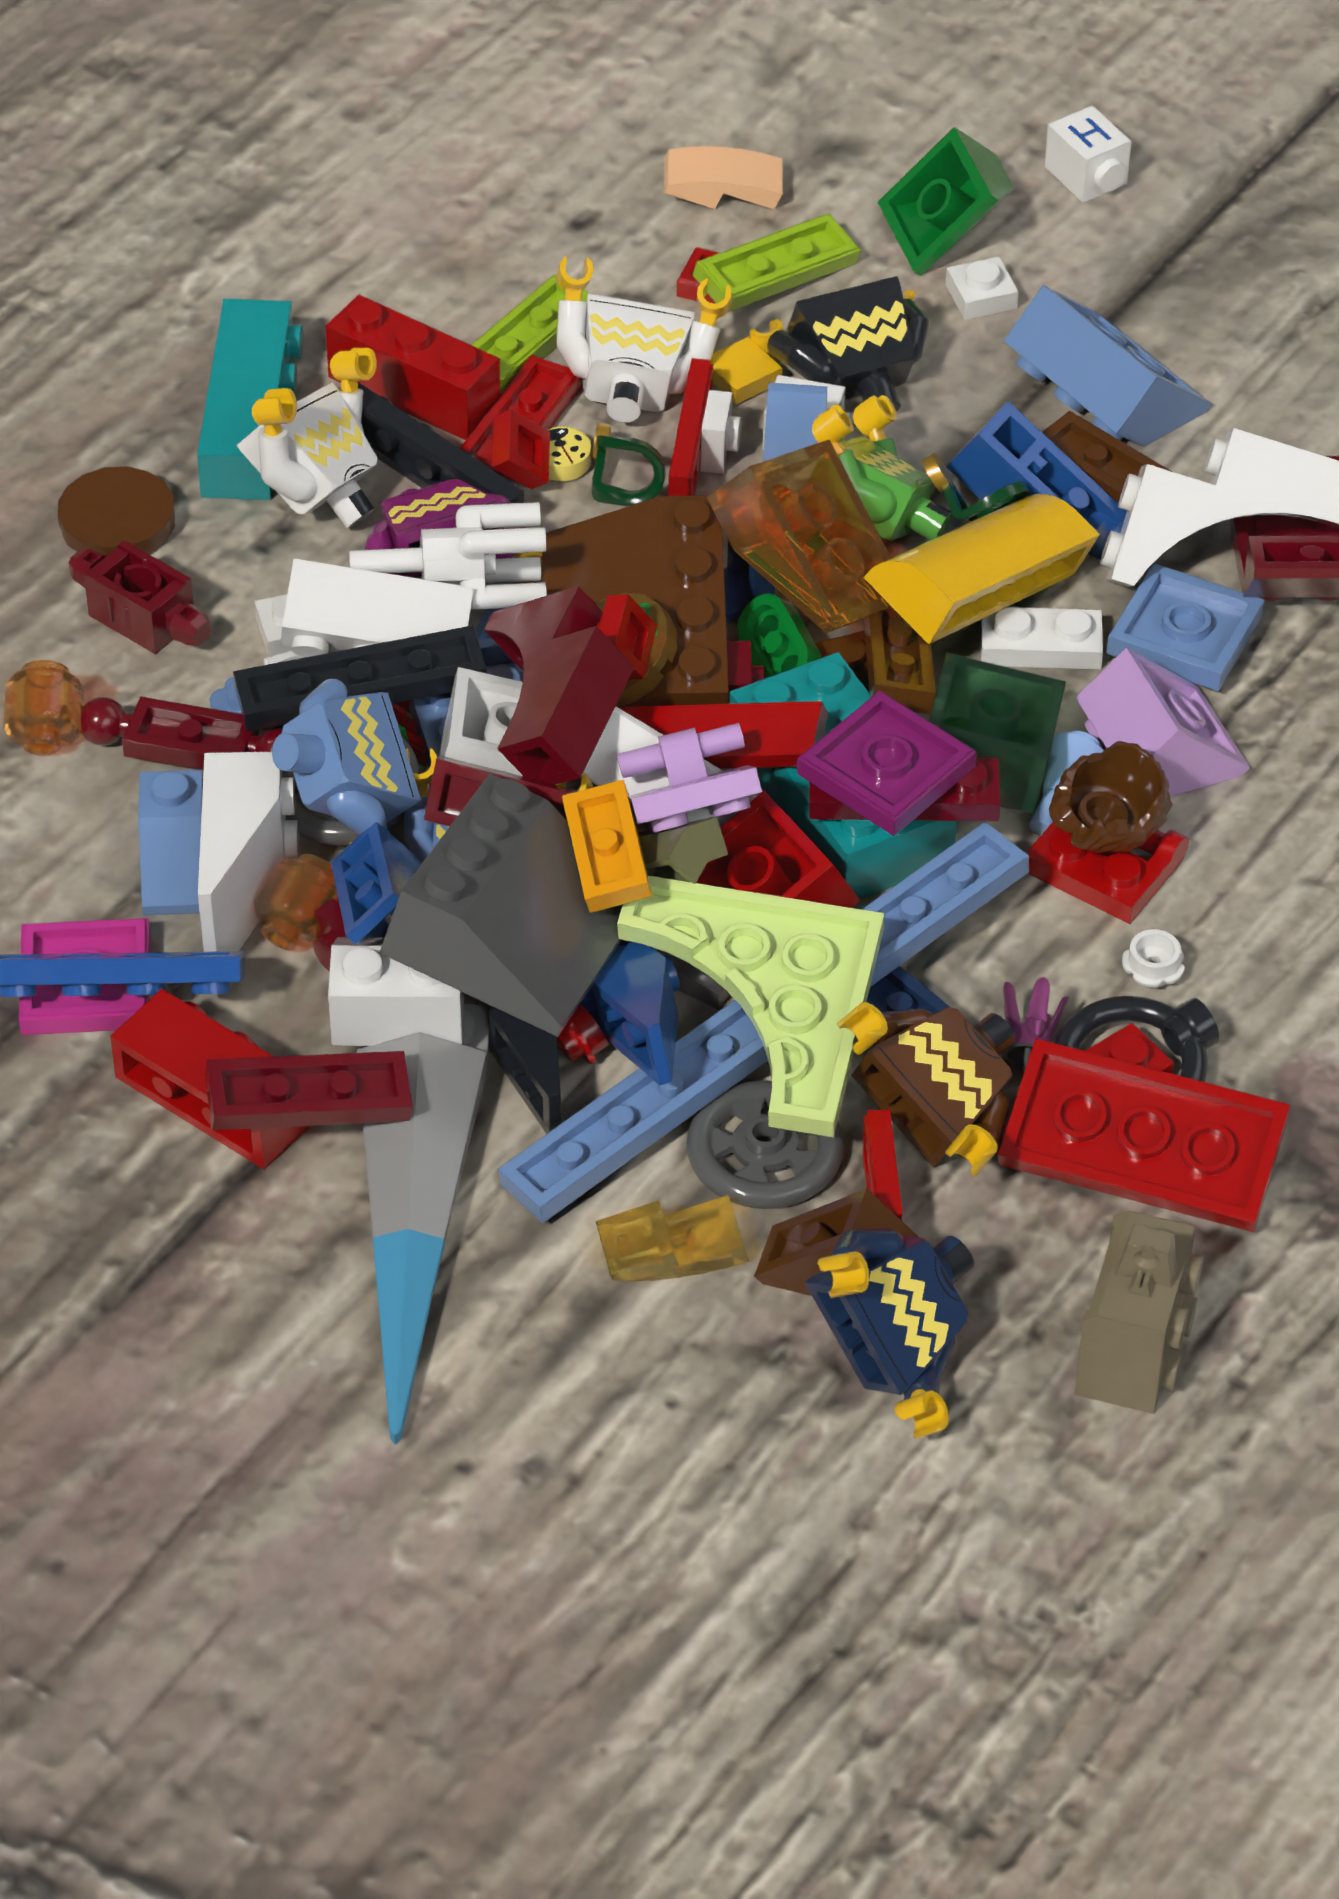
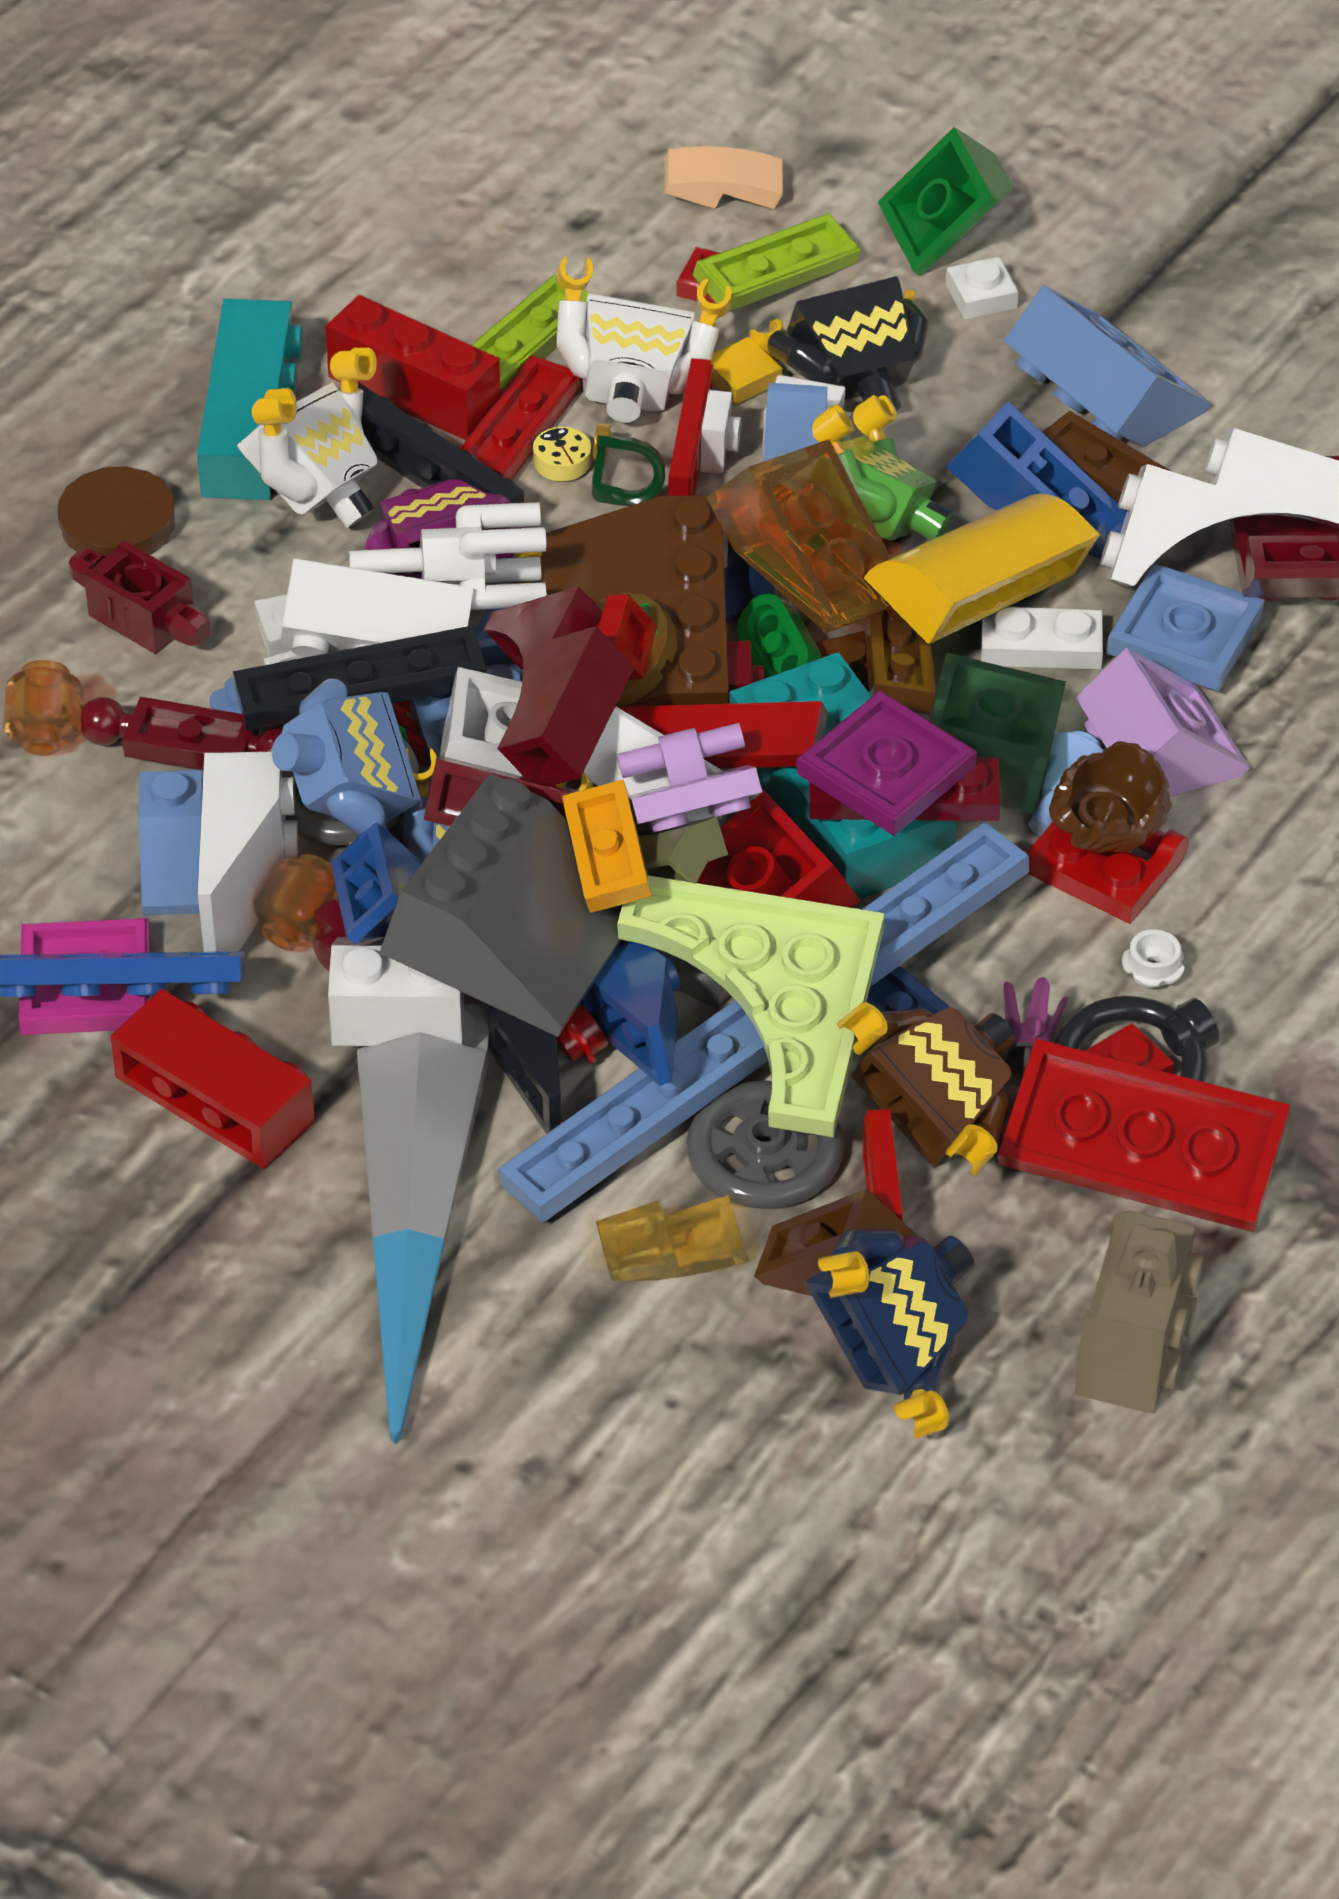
(308, 1090): dark red plate -> none
(521, 449): red plate -> none
(959, 508): dark green piece -> none
(1087, 154): white brick -> none

